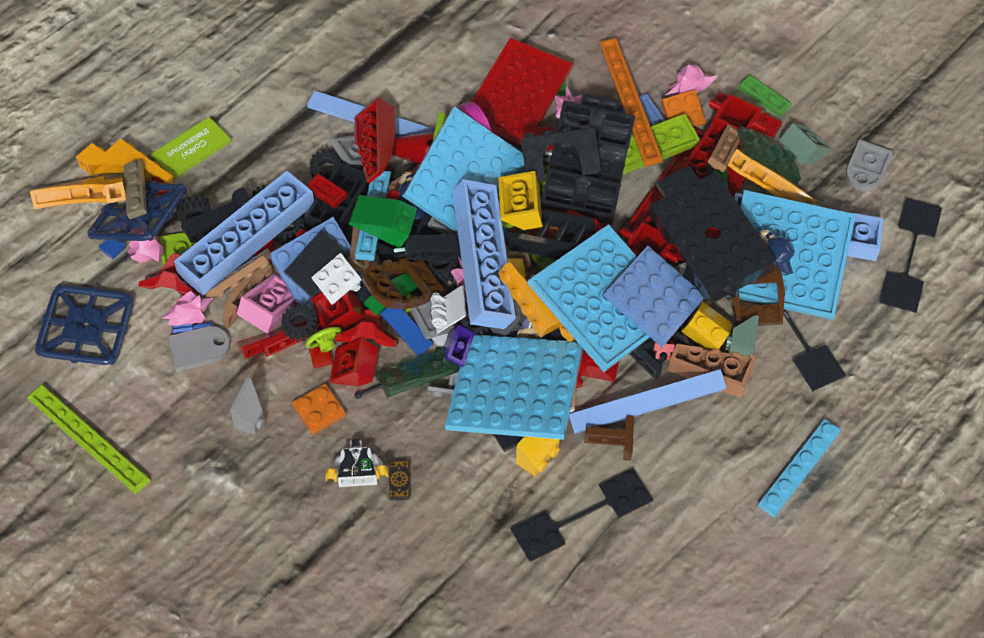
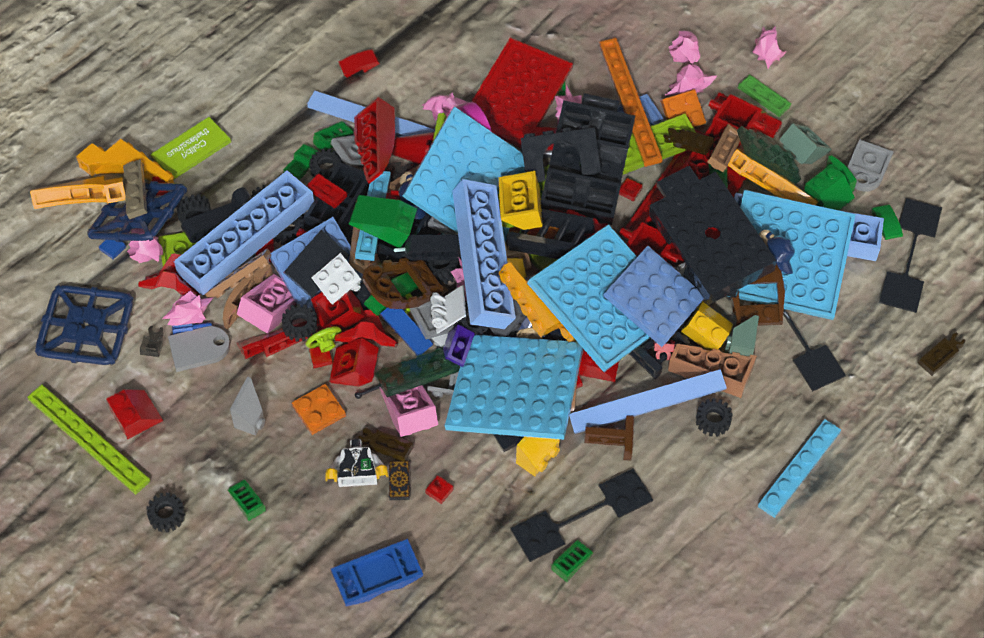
(133, 411): none -> red slope
(152, 344): none -> clear smoke plate
(161, 502): none -> black tyre
(252, 512): none -> green slope
(300, 162): none -> green slope
(321, 138): none -> green slope
(360, 61): none -> red slope
(377, 573): none -> blue slope
(387, 444): none -> dark brown plate
(411, 410): none -> bright pink slope
(439, 489): none -> red tile
(442, 104): none -> bright pink hair
(566, 574): none -> green slope
(630, 189): none -> red tile
(685, 48): none -> bright pink hair
(689, 141): none -> dark brown plate
(715, 407): none -> black tyre
(767, 47): none -> bright pink hair
(830, 189): none -> green slope
(842, 168): none -> green slope
(891, 225): none -> green slope
(941, 354): none -> dark brown plate

